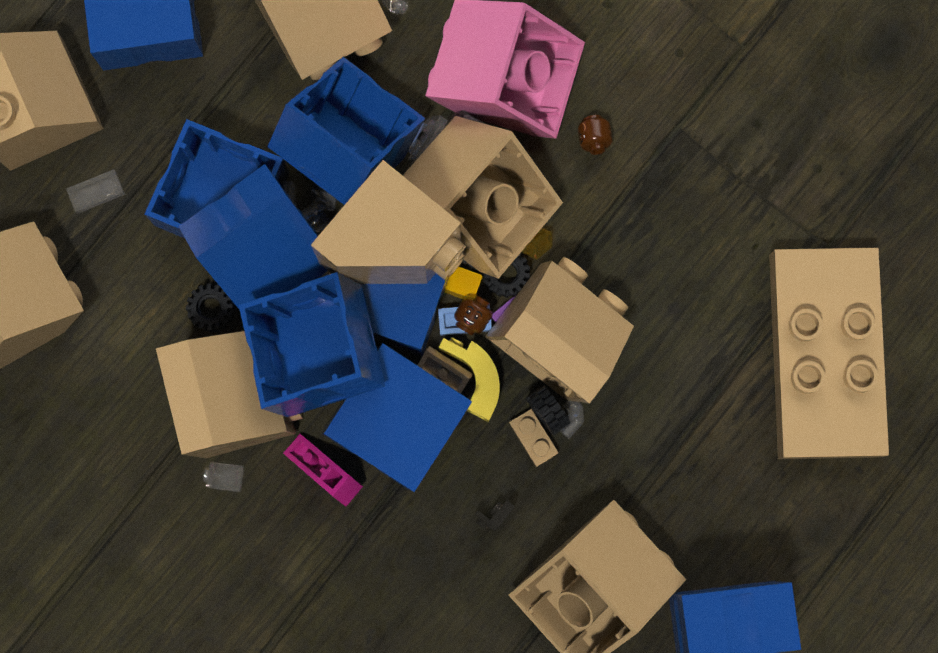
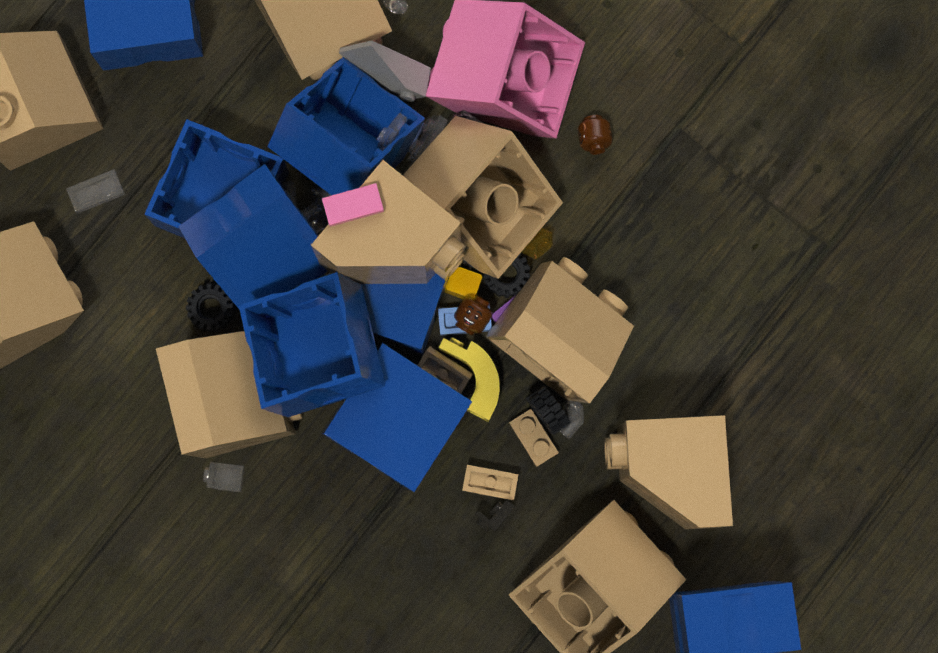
(323, 470): dark pink slope -> none
(352, 205): none -> bright pink tile
(389, 69): none -> light grey slope
(389, 134): none -> clear plate
(490, 482): none -> tan plate
(676, 467): none -> tan slope
(828, 353): tan plate -> none

